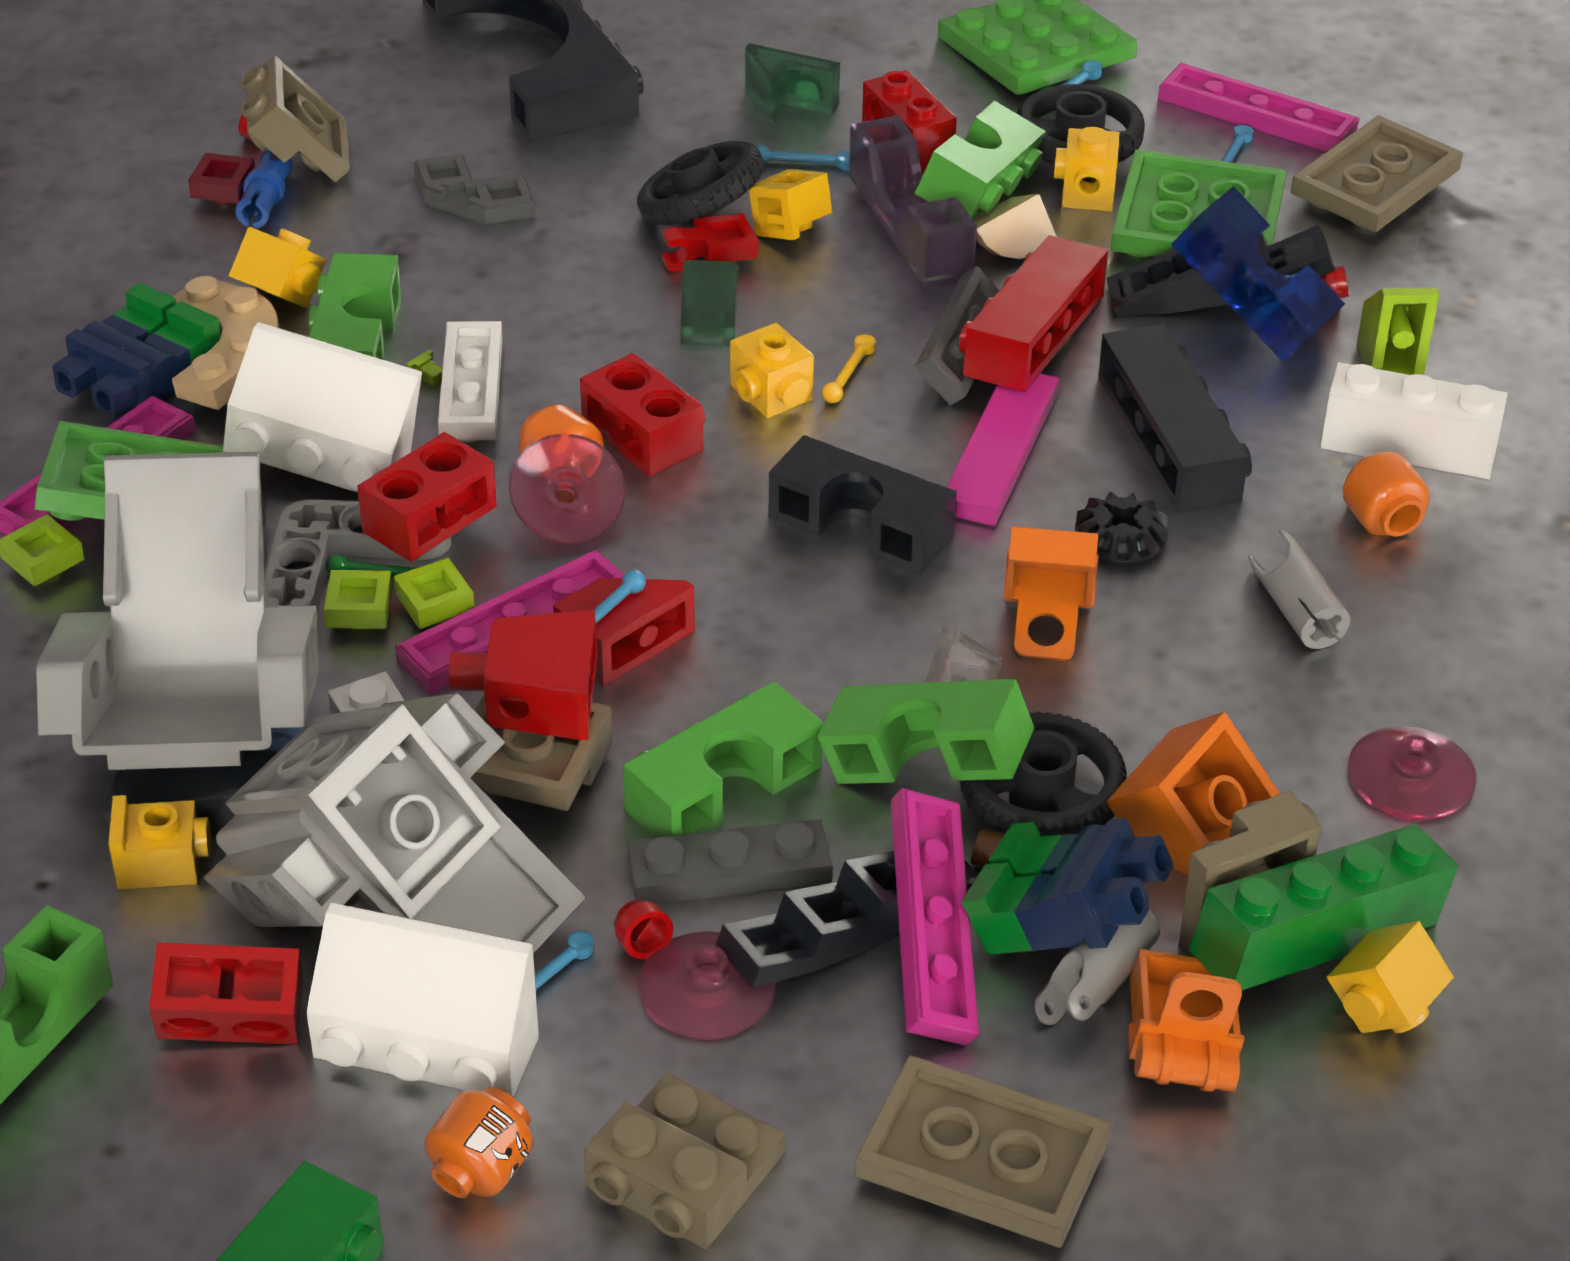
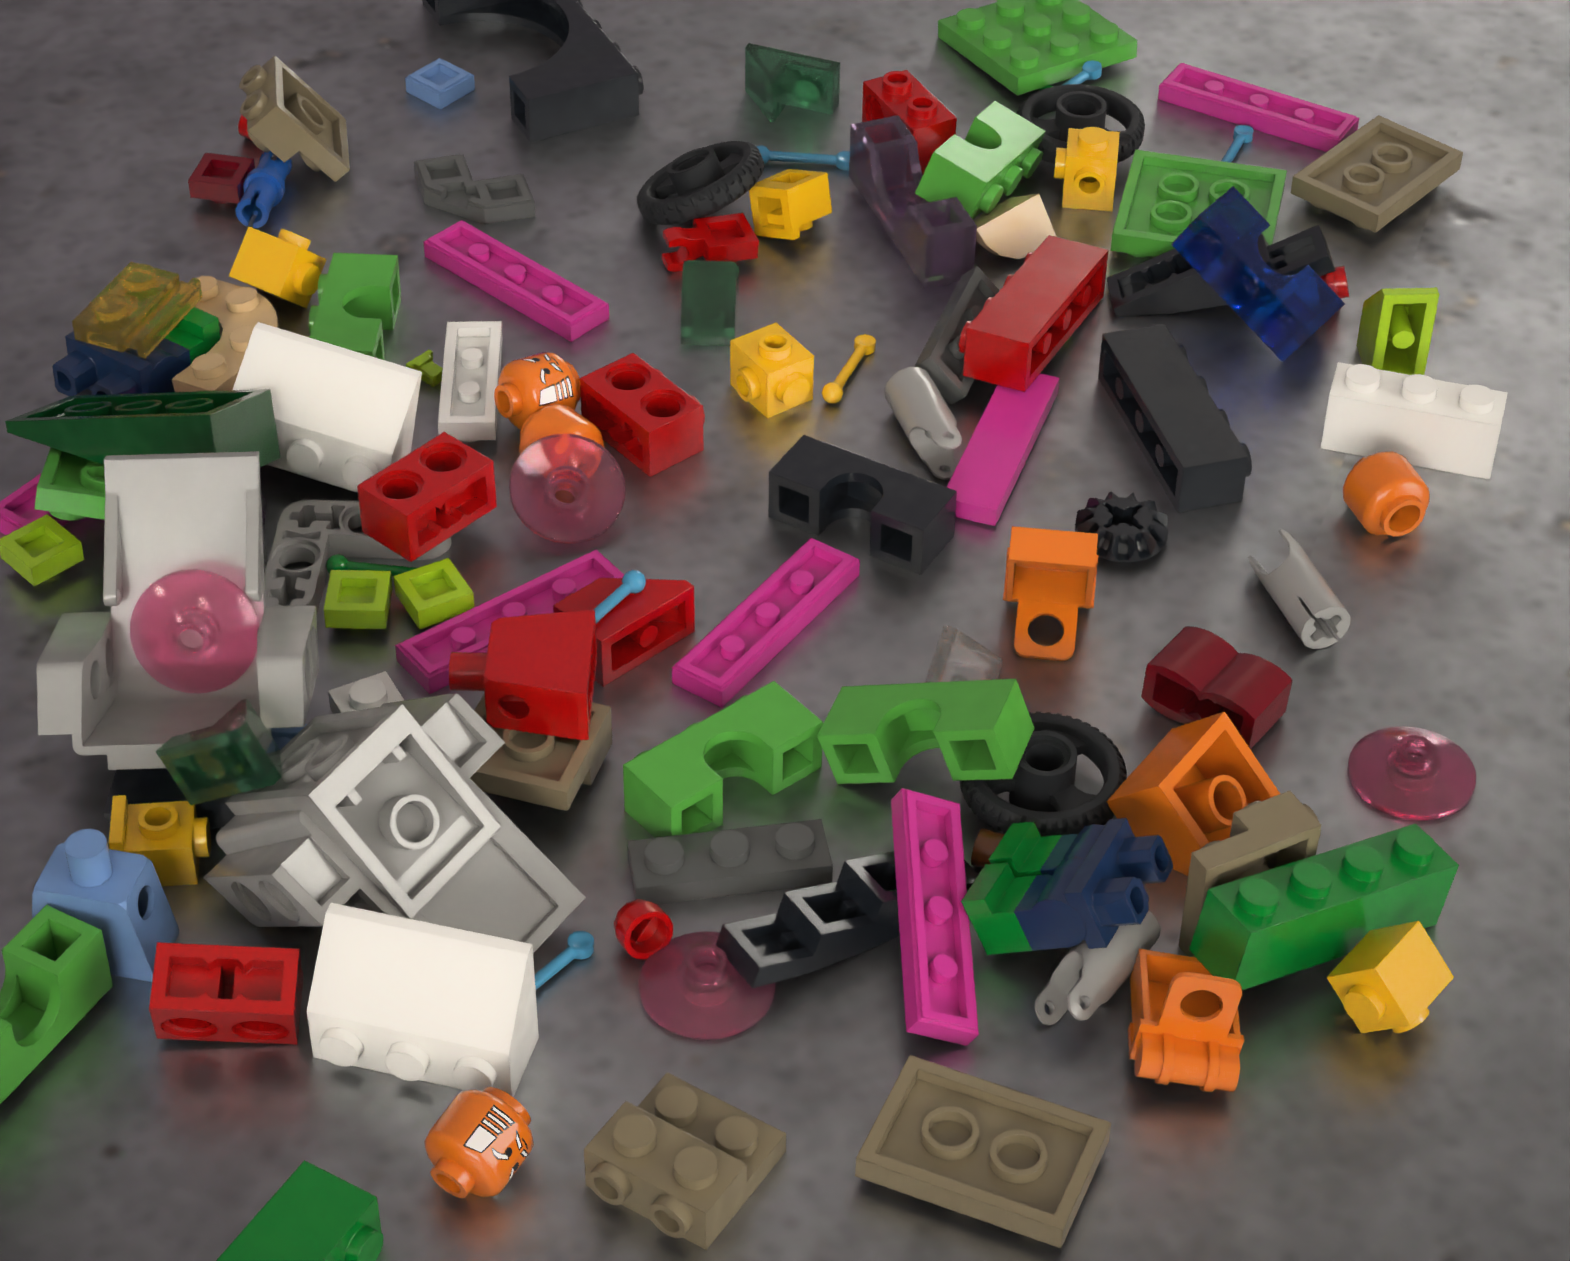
(112, 893): none -> medium blue torso
(137, 309): none -> clear yellow plate
(155, 424): none -> dark green slope
(199, 603): none -> clear pink dish
(223, 758): none -> clear green slope
(440, 83): none -> medium blue tile
(516, 280): none -> dark pink tile
(534, 384): none -> orange head
(765, 622): none -> dark pink tile
(925, 419): none -> light grey piece
(1207, 676): none -> dark red brick

